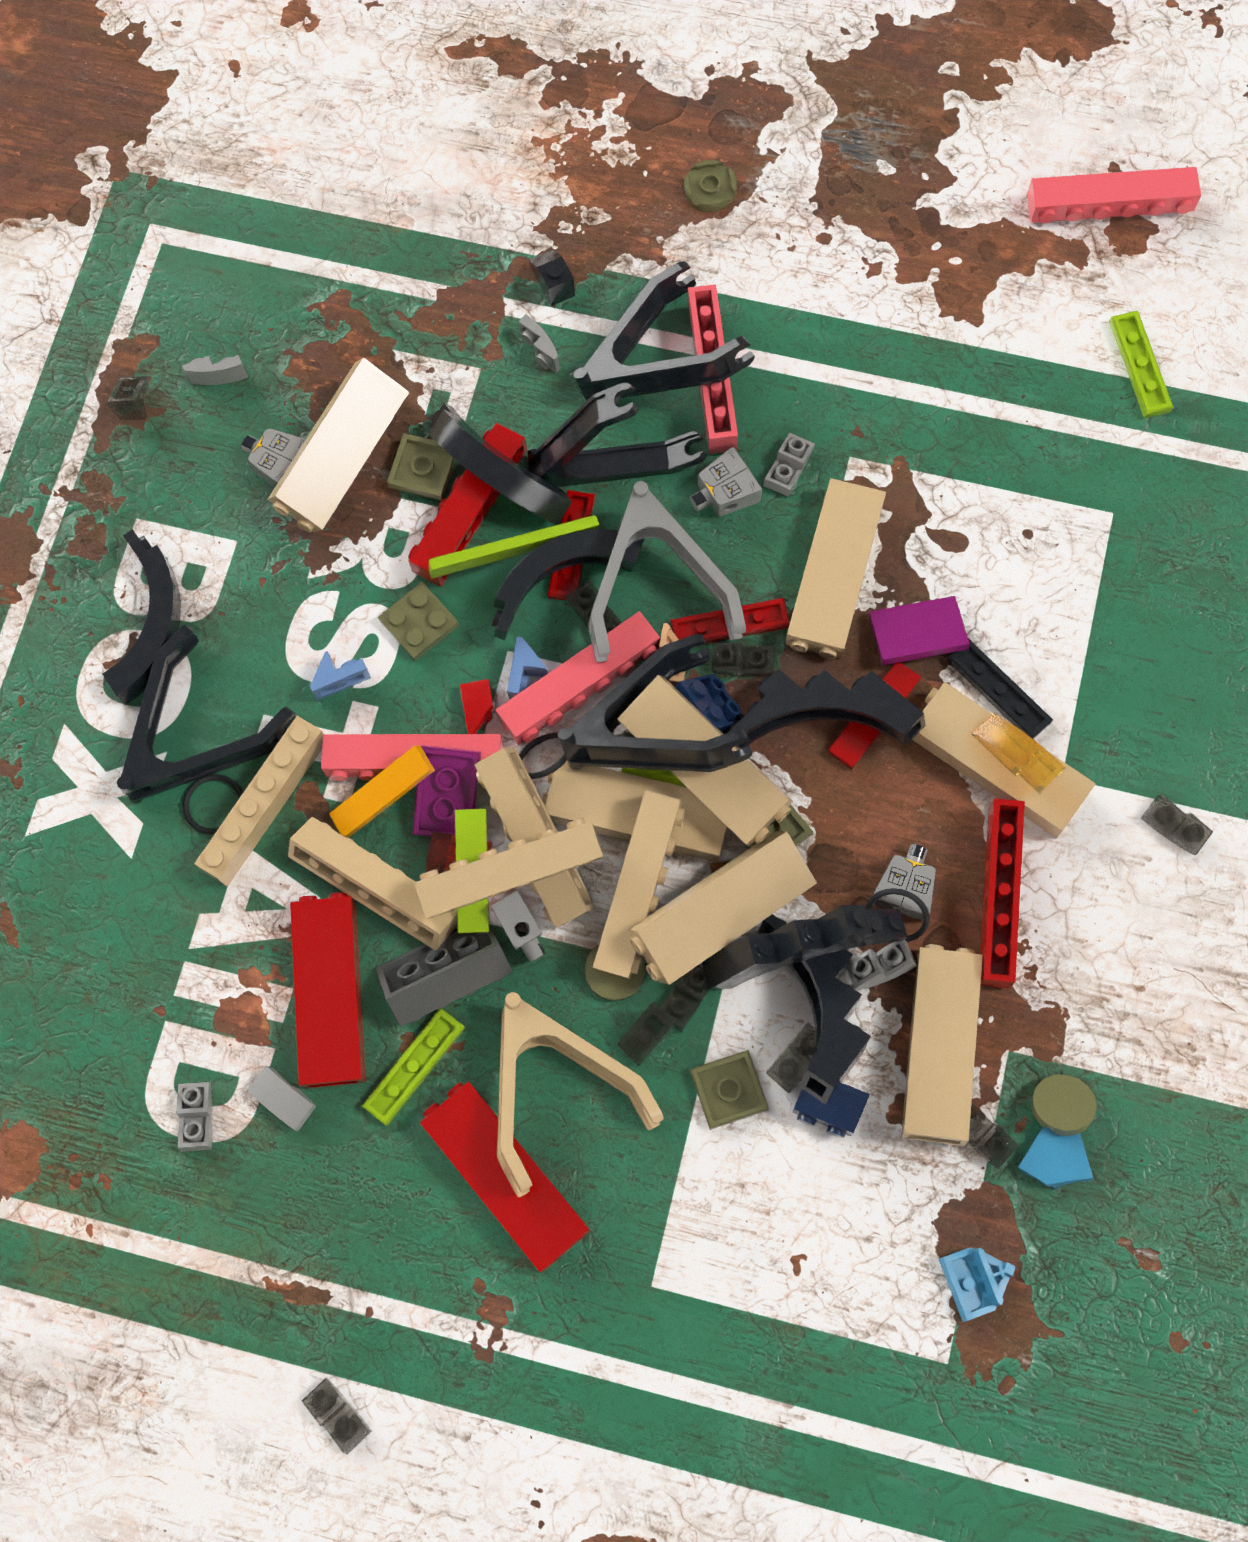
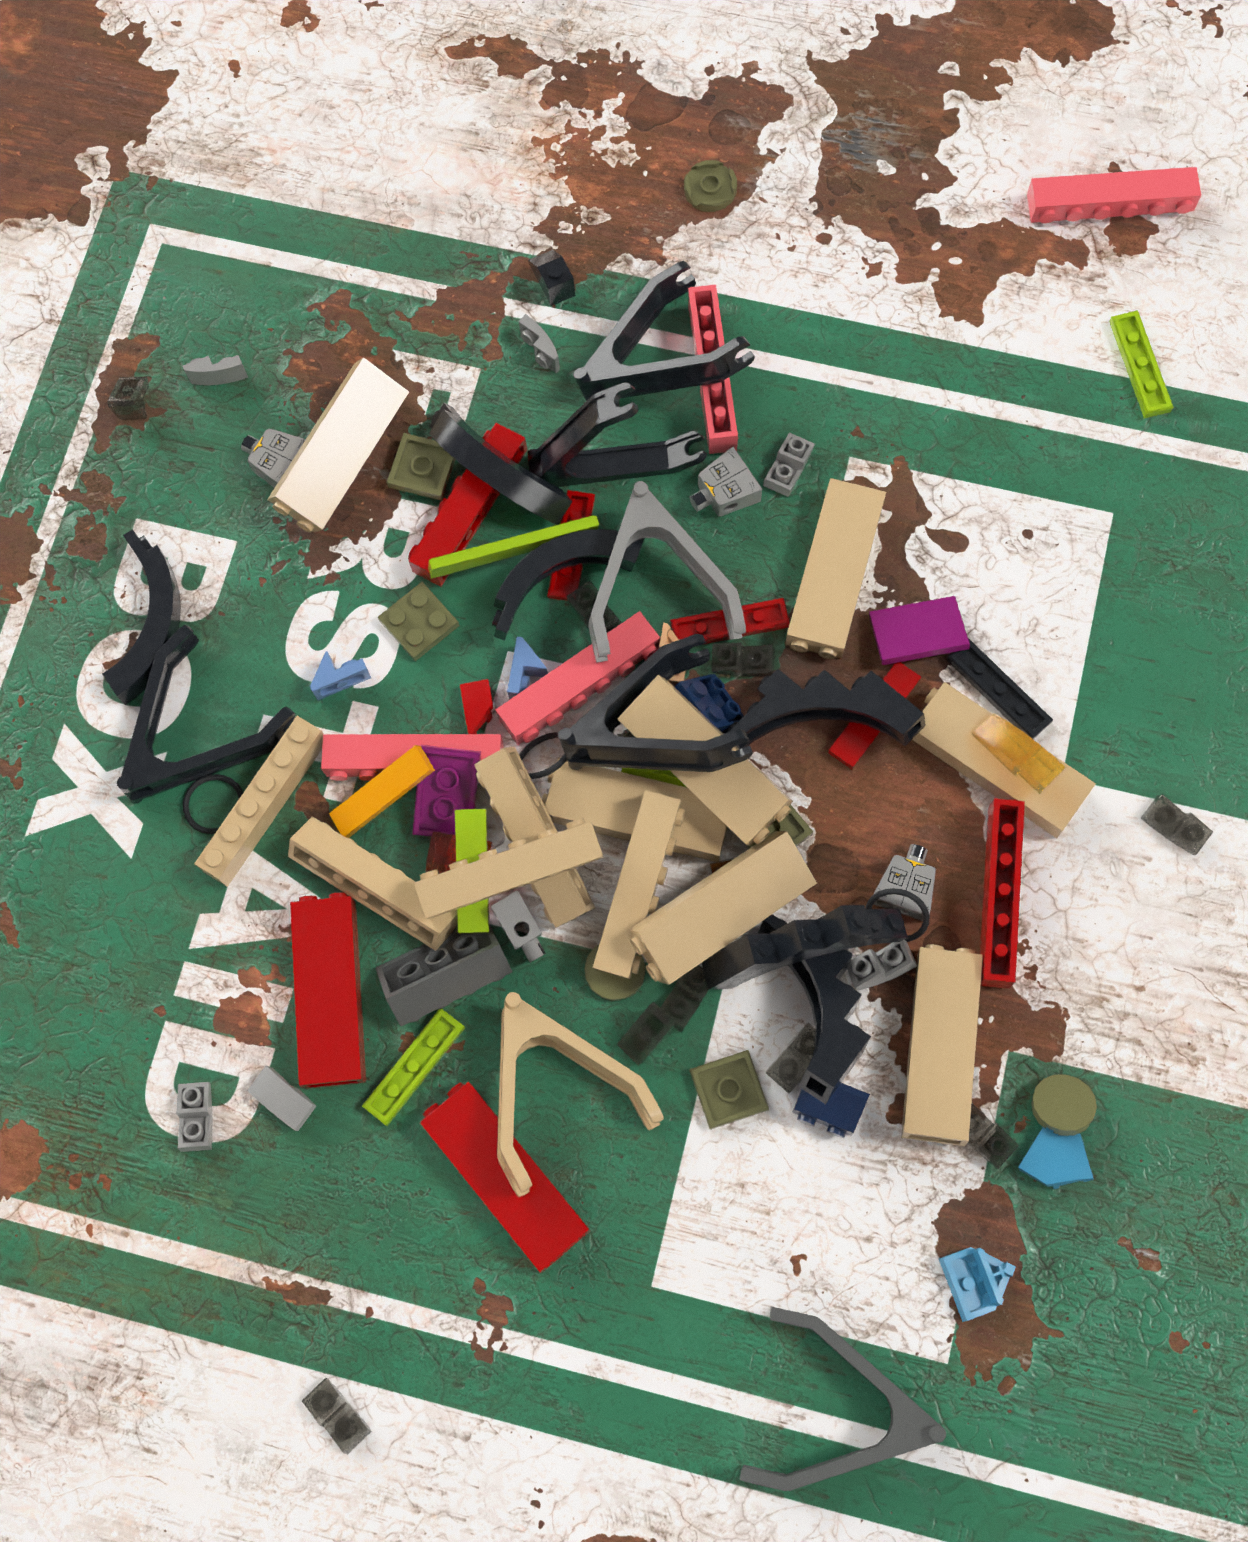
(908, 1431): none -> dark grey piece

